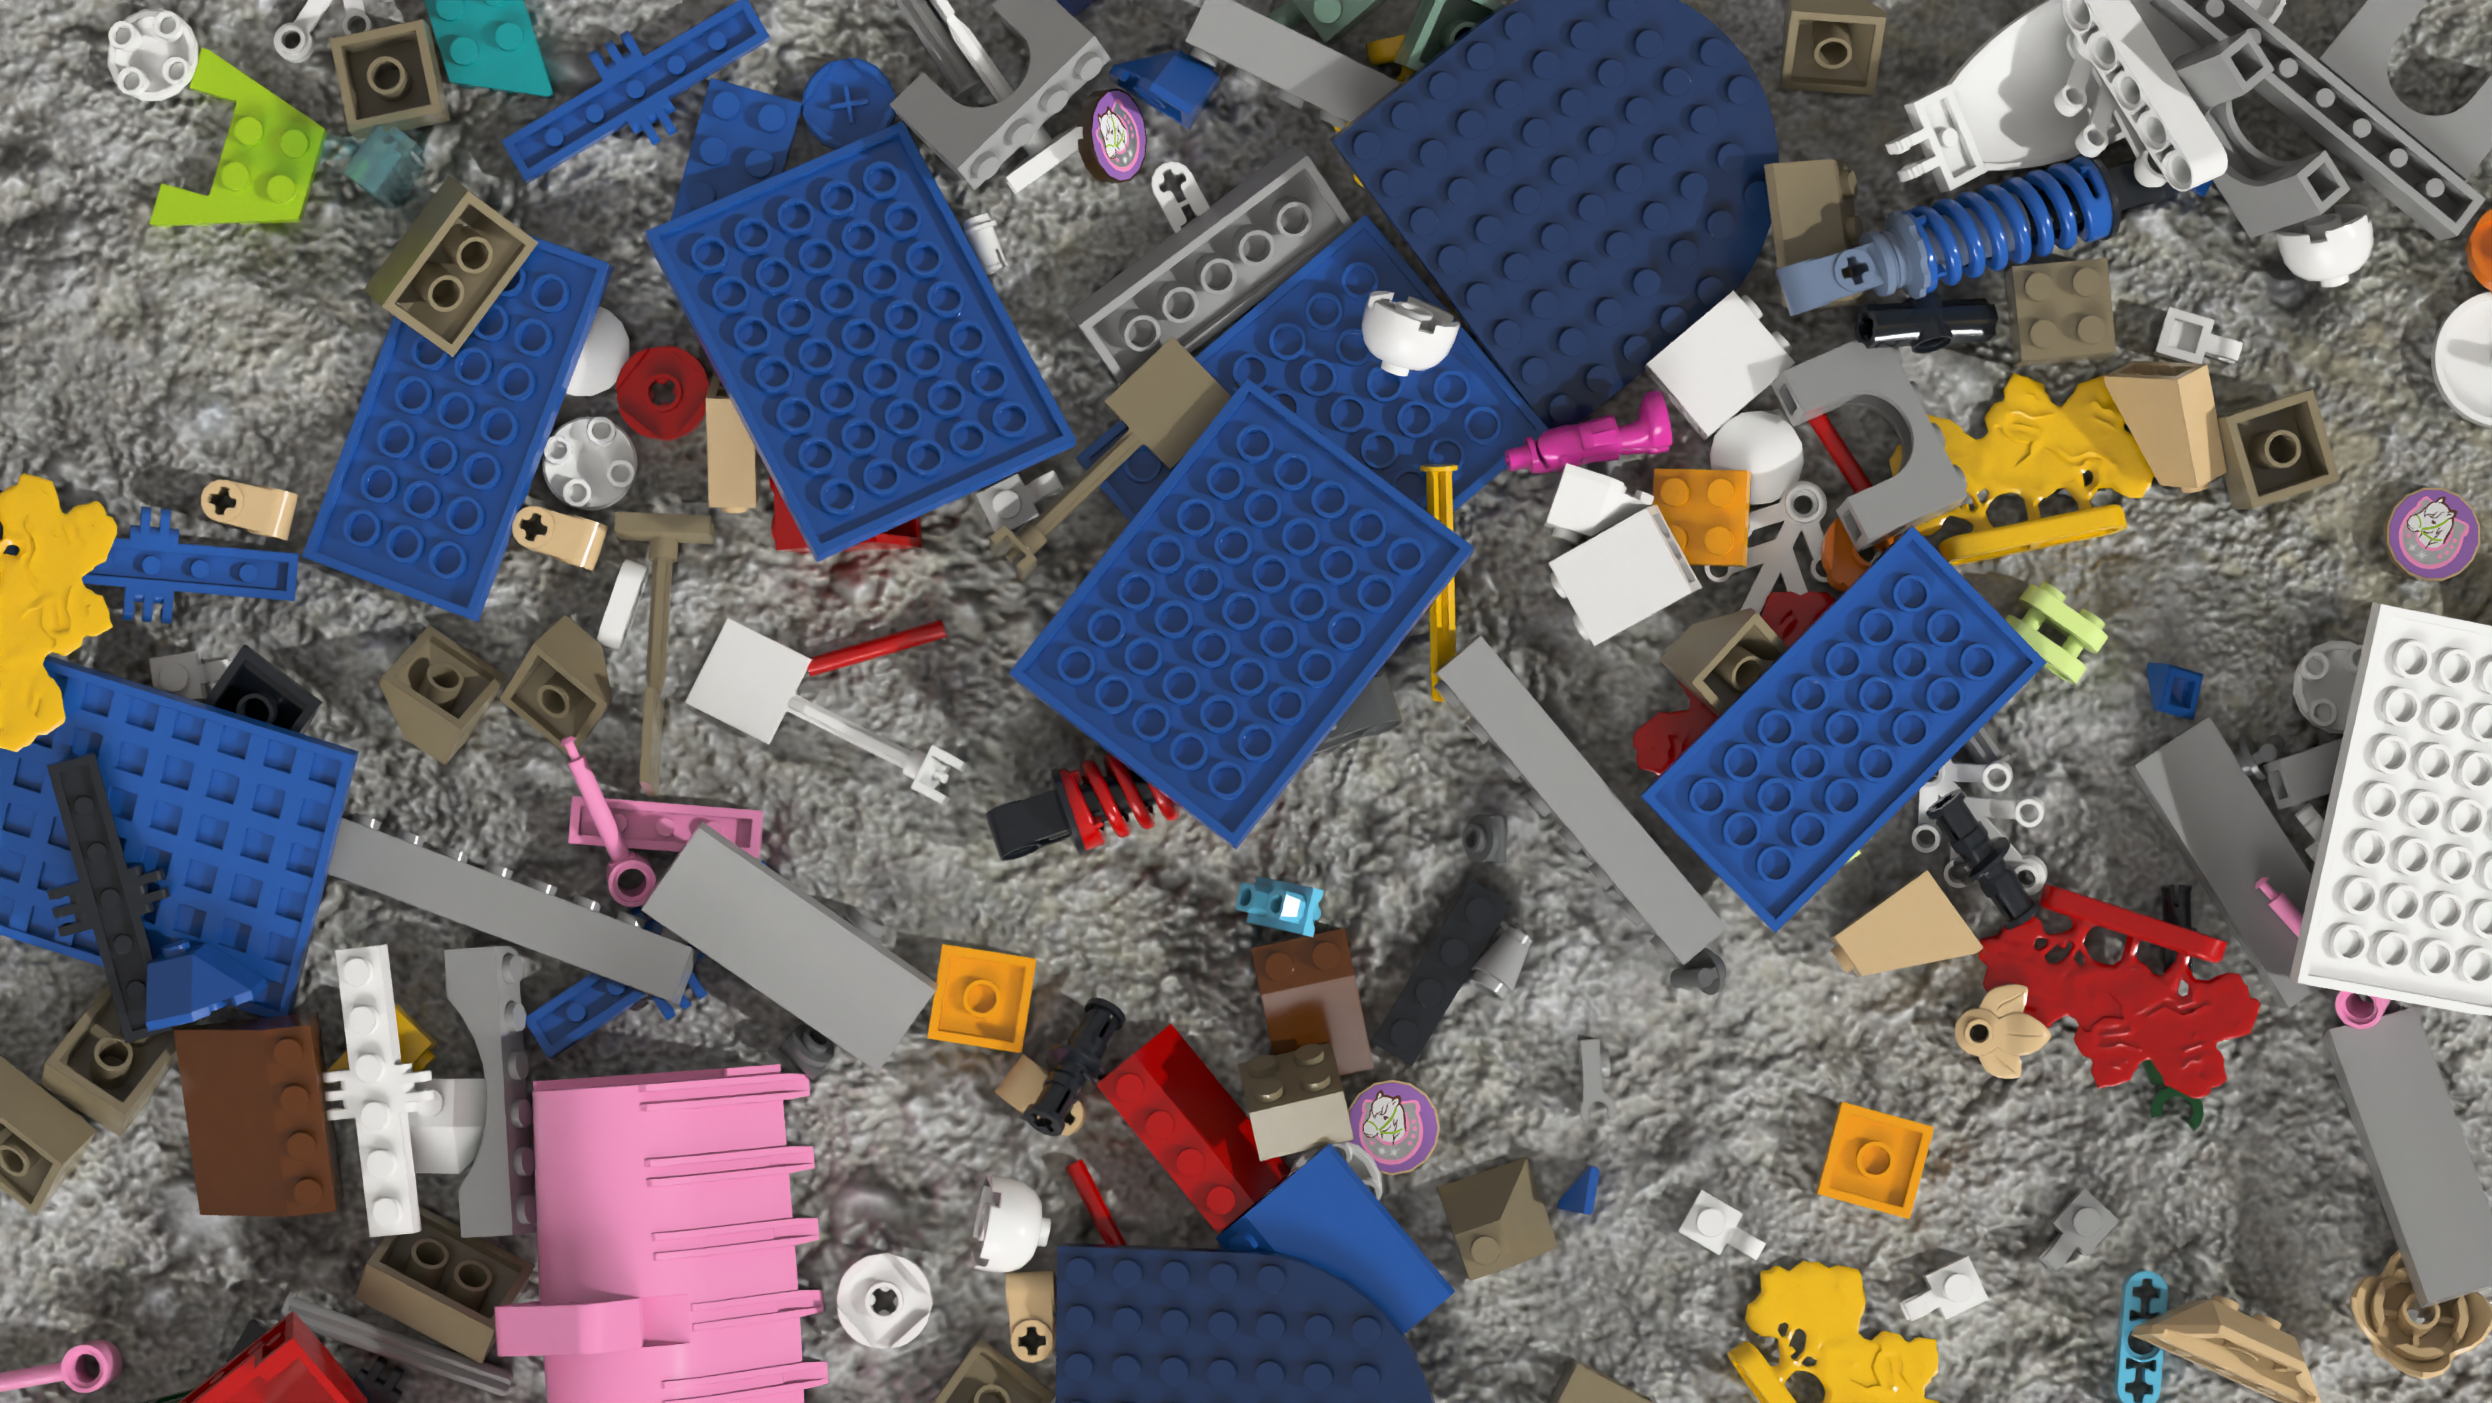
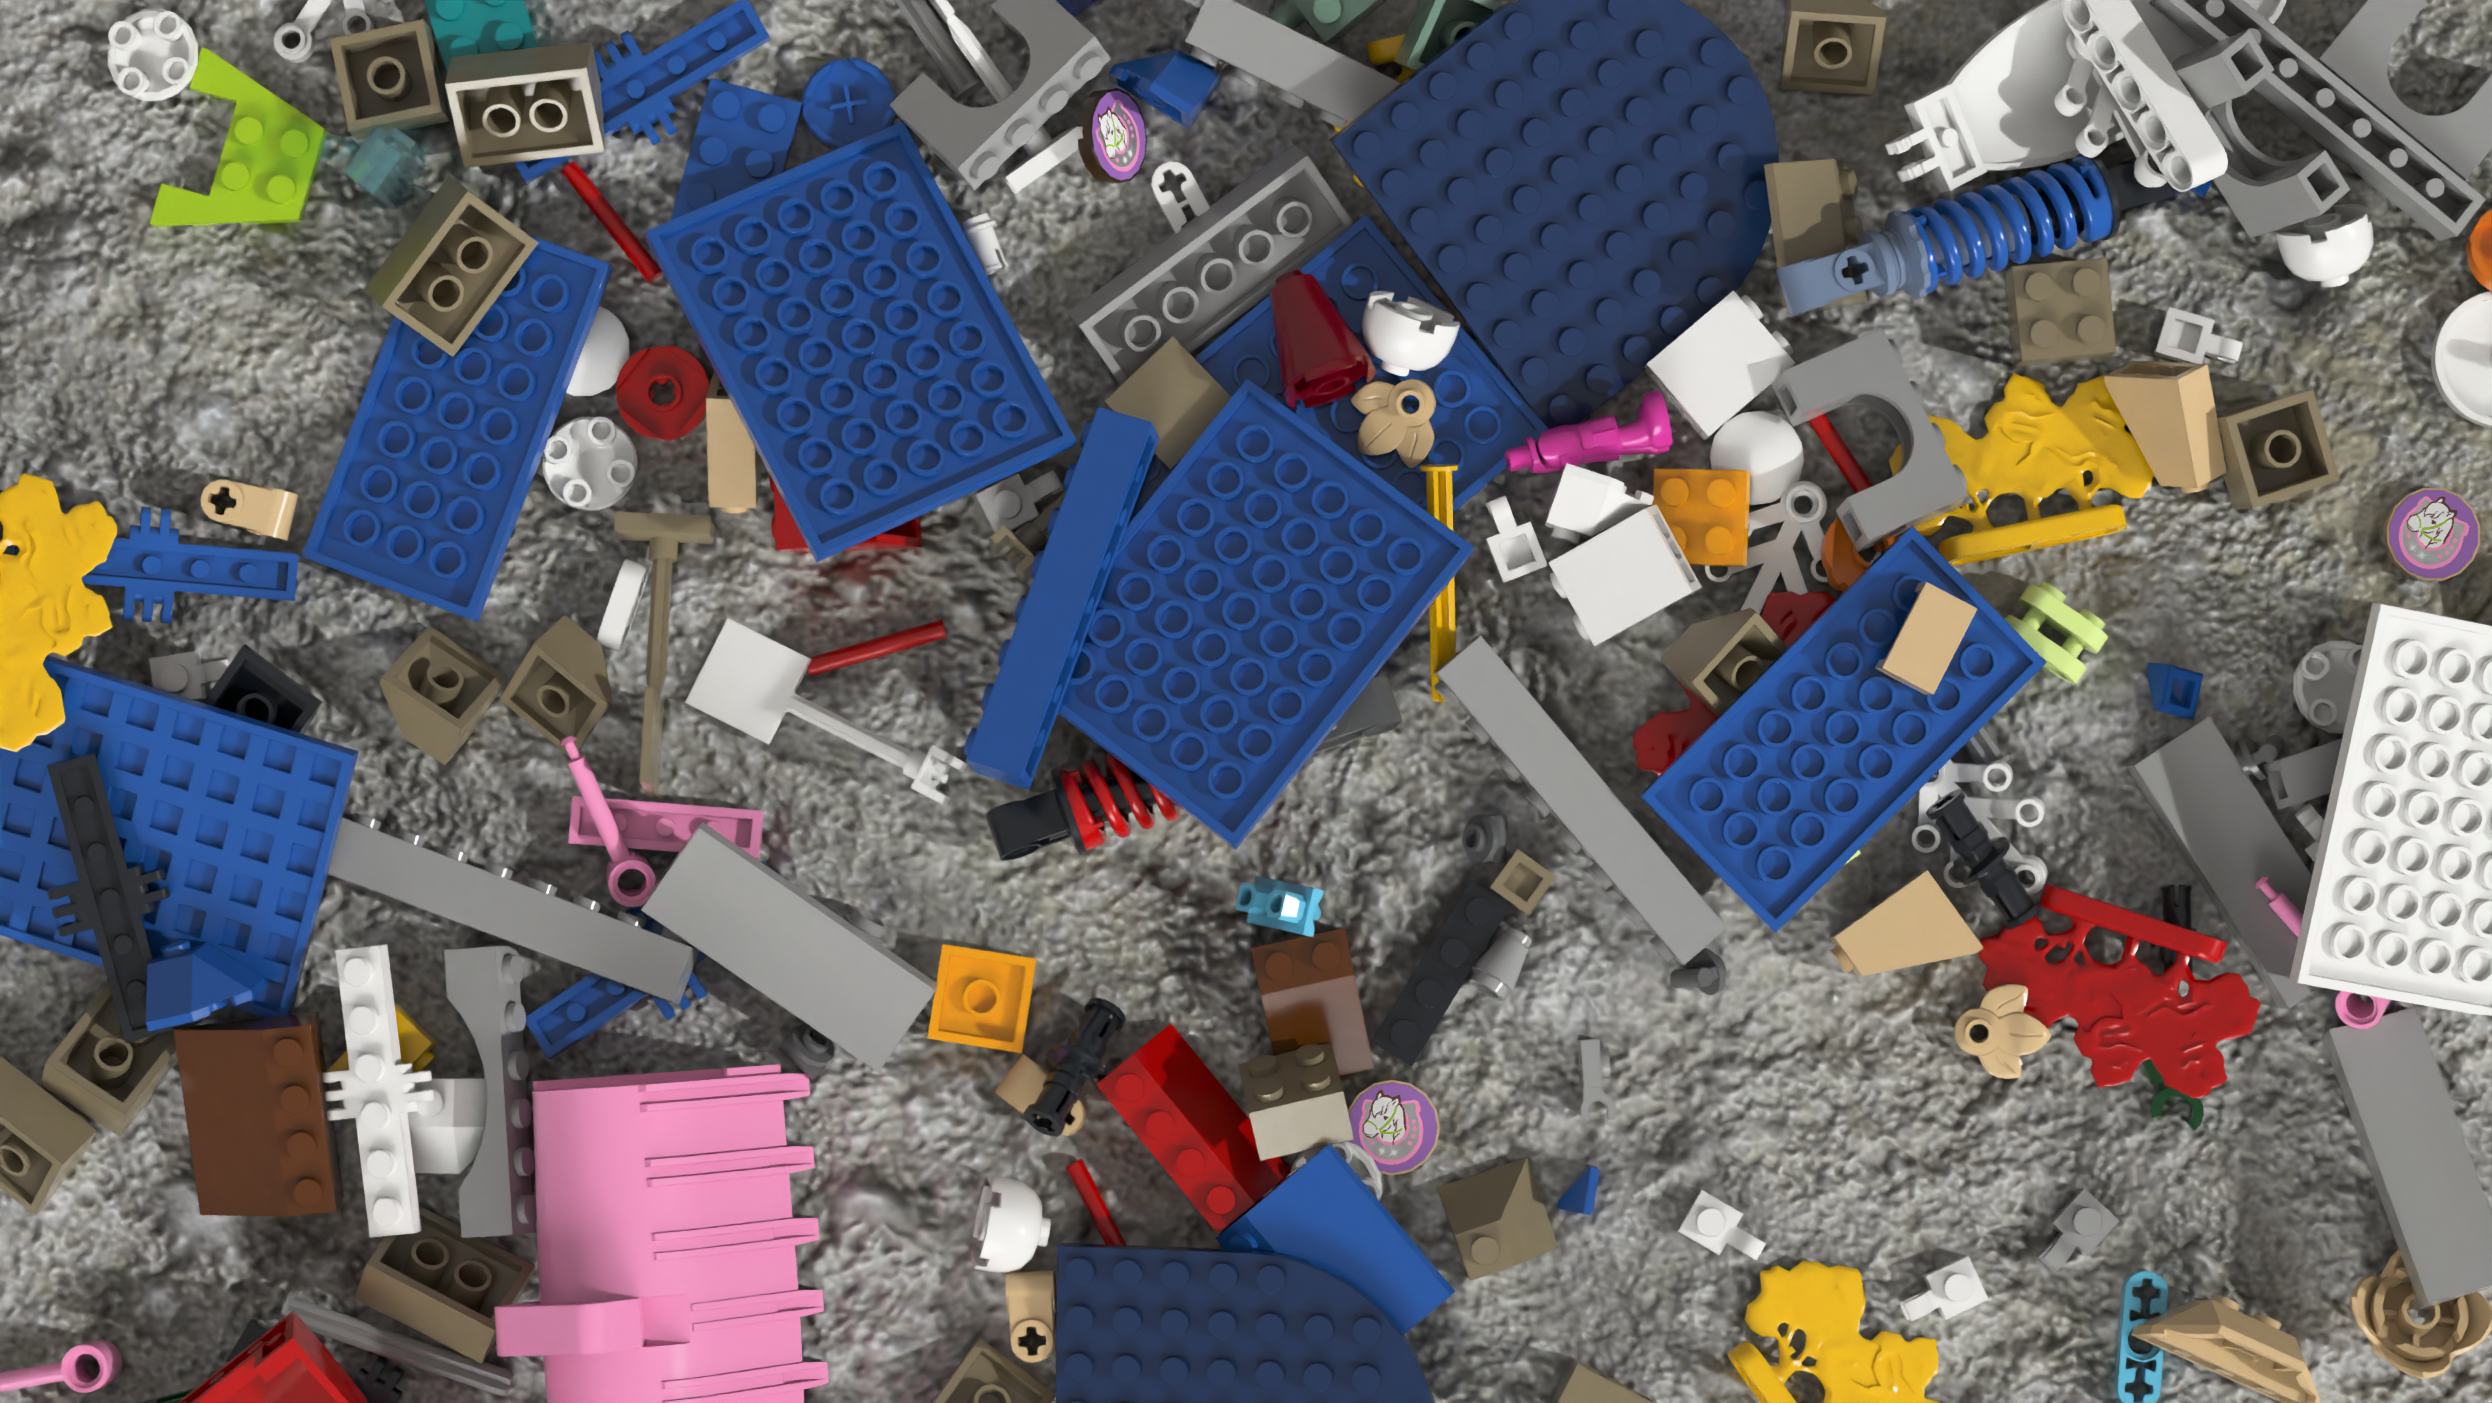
(526, 104): none -> dark tan slope
(567, 538): tan piece -> none
(612, 221): none -> red bar
(857, 1297): white plate -> none
(1061, 598): none -> blue brick
(1314, 343): none -> dark red cone
(1391, 425): none -> tan plate
(1514, 547): none -> white plate
(1522, 882): none -> dark tan plate
(1874, 1160): light orange plate -> none
(1926, 323): black piece -> none
(1927, 639): none -> tan panel

